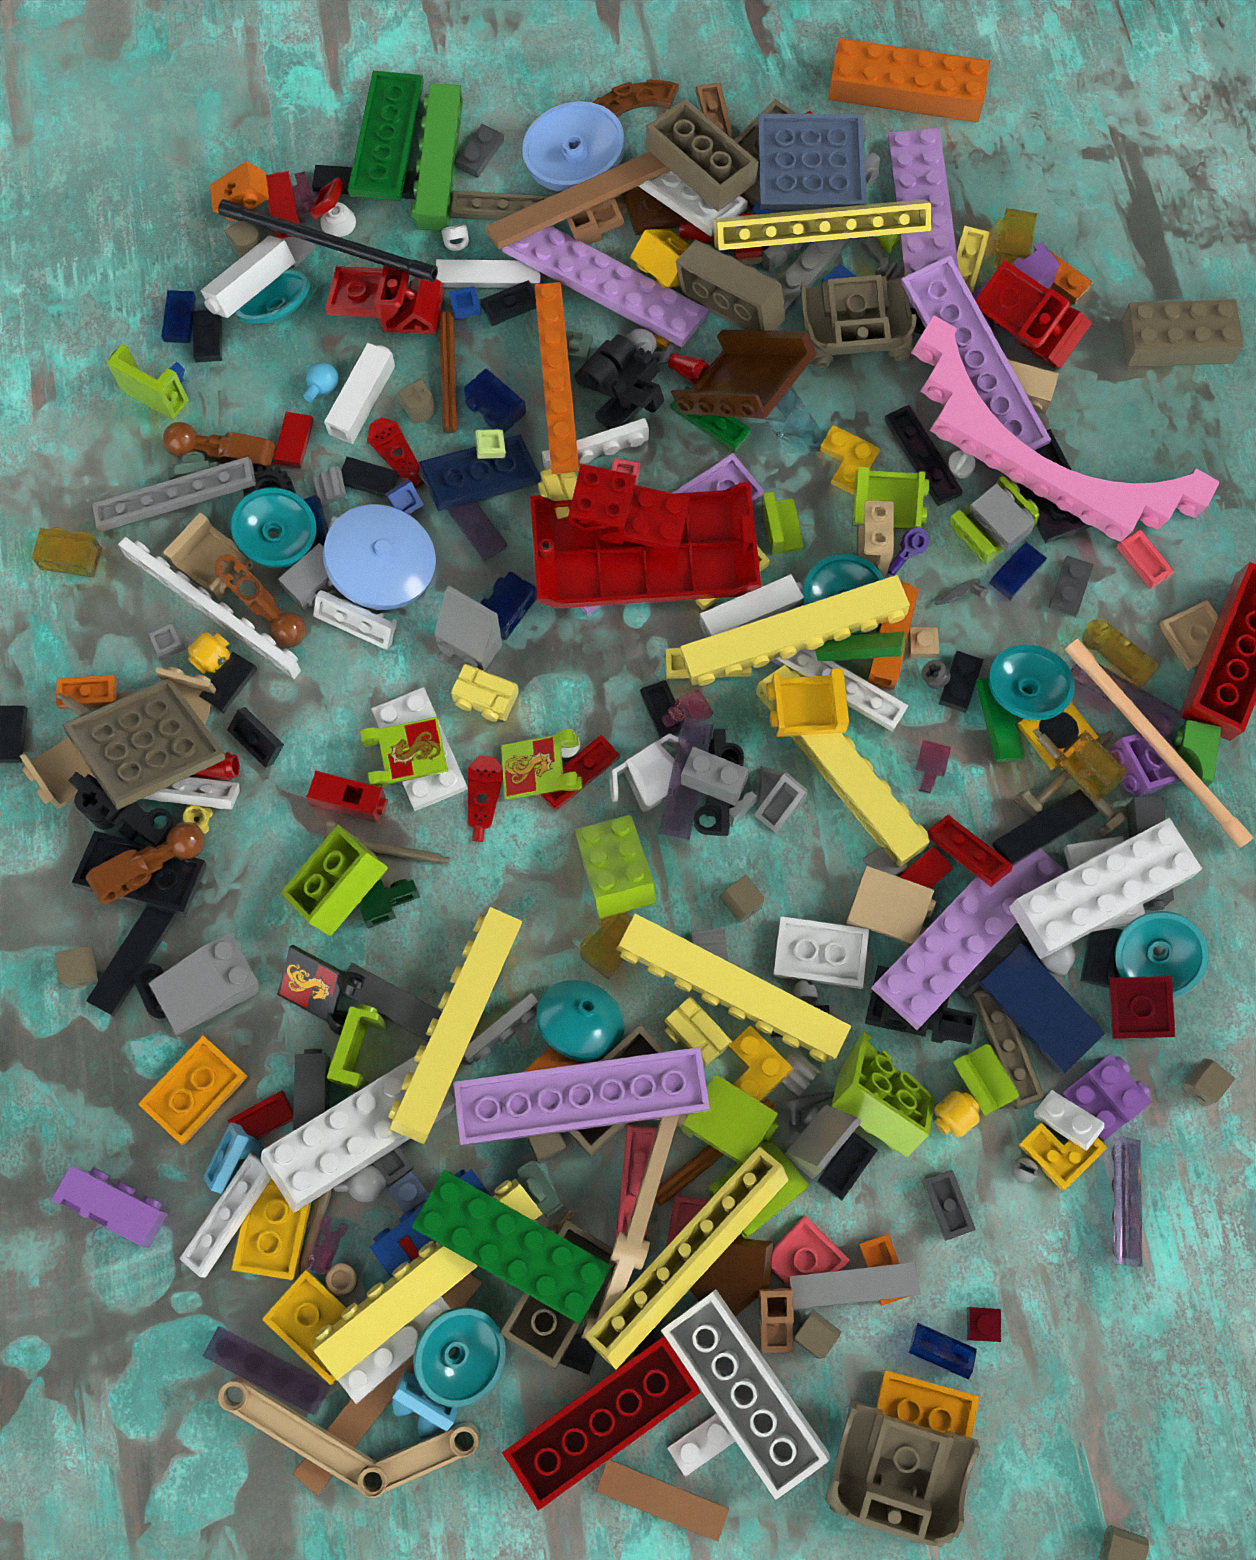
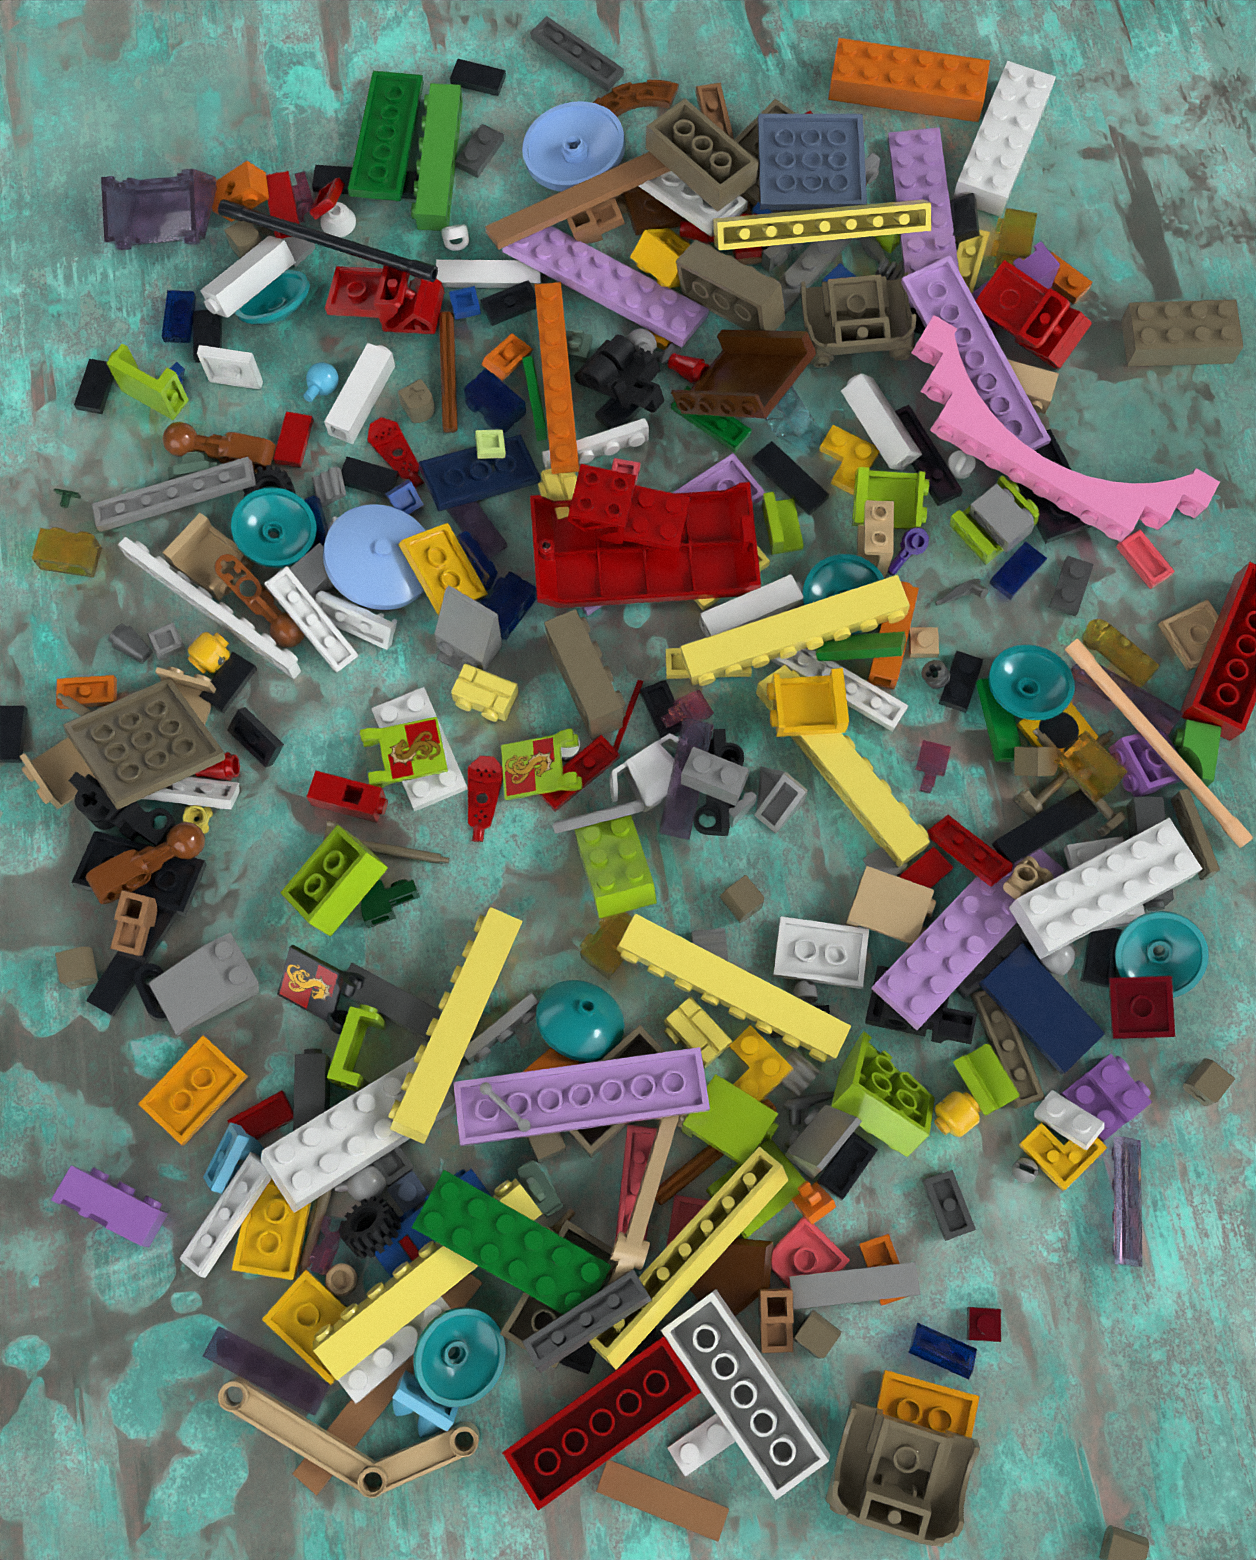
(66, 496): none -> clear green piece
(94, 387): none -> black tile
(129, 642): none -> dark grey cone
(135, 917): none -> medium nougat brick
(157, 209): none -> clear purple windscreen
(230, 367): none -> white tile
(311, 619): none -> white tile
(370, 1227): none -> black tyre
(441, 562): none -> yellow plate
(478, 77): none -> black tile
(482, 565): none -> clear blue plate
(489, 205): dark tan tile -> none
(506, 356): none -> orange plate
(523, 1124): none -> light grey hinge
(534, 398): none -> green tile
(577, 53): none -> dark grey plate
(584, 674): none -> dark tan brick
(586, 1321): none -> dark grey plate
(598, 816): none -> light grey tile
(628, 714): none -> red piece
(790, 478): none -> black tile
(813, 1202): none -> orange tile
(881, 422): none -> white brick
(964, 218): none -> black tile
(1004, 137): none -> white brick
(1026, 877): none -> tan plate
(1035, 761): none -> dark tan piece
(1194, 833): none -> dark tan tile

